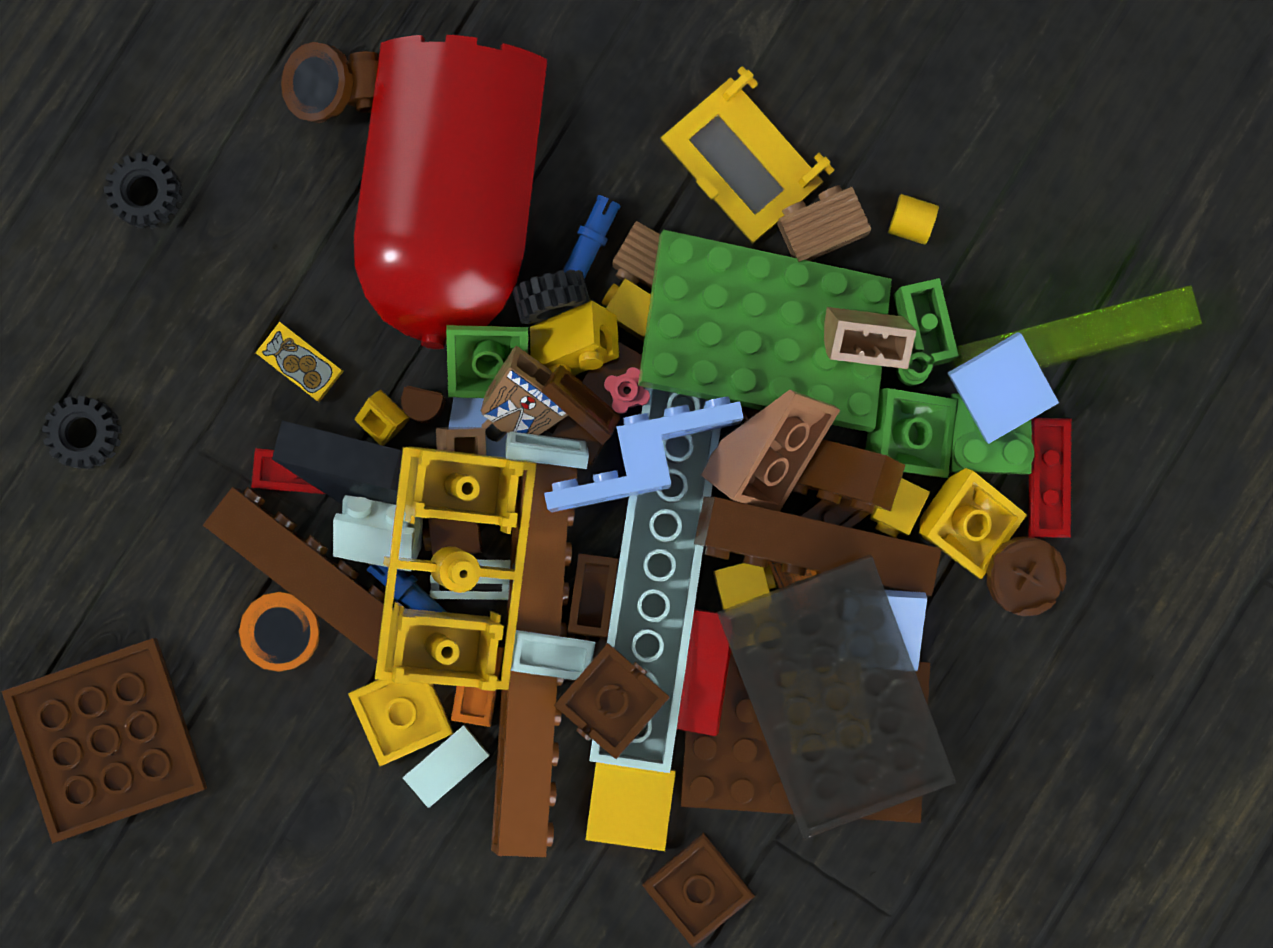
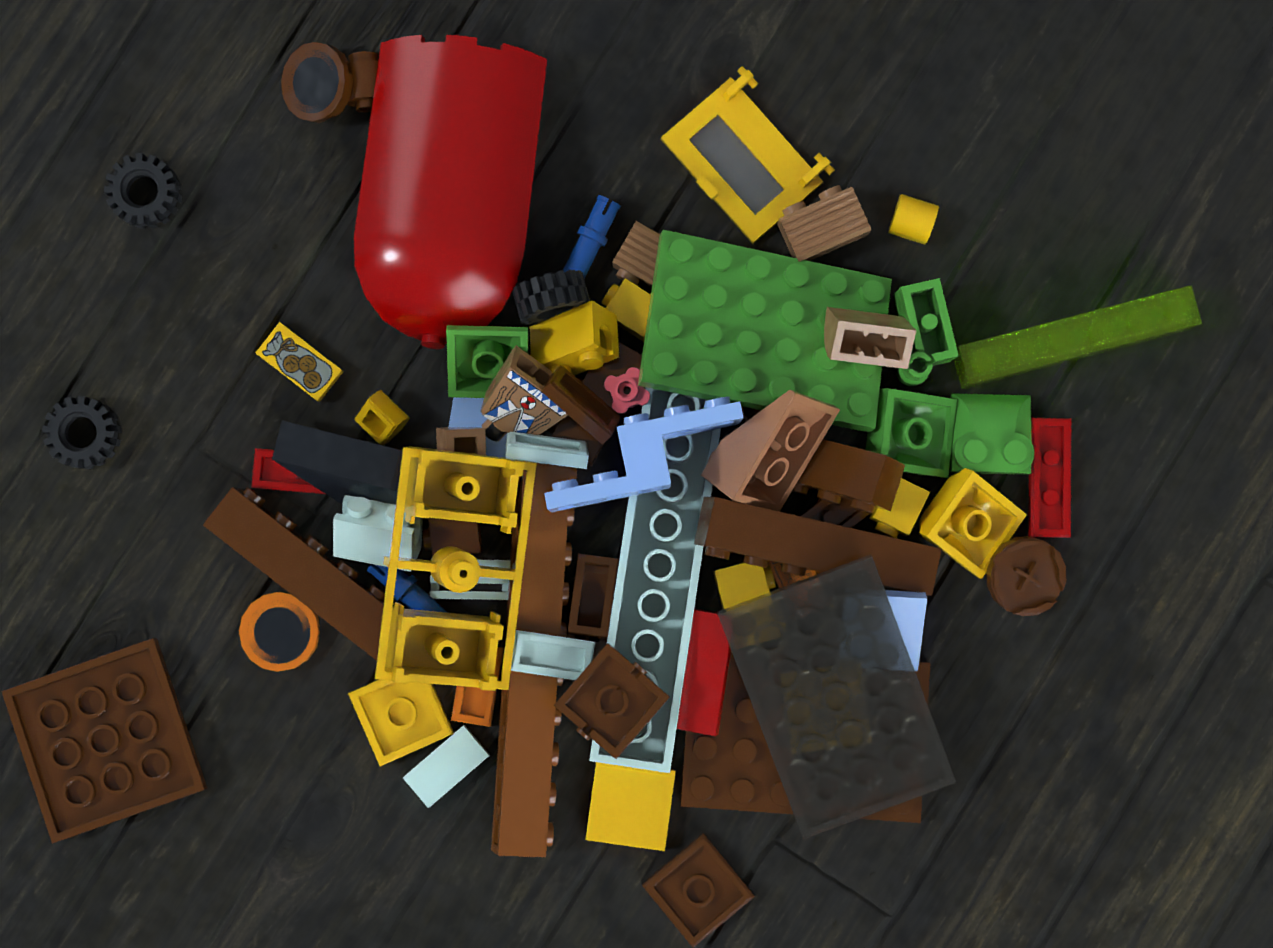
(422, 404): reddish brown brick -> none
(1003, 387): light blue tile -> none

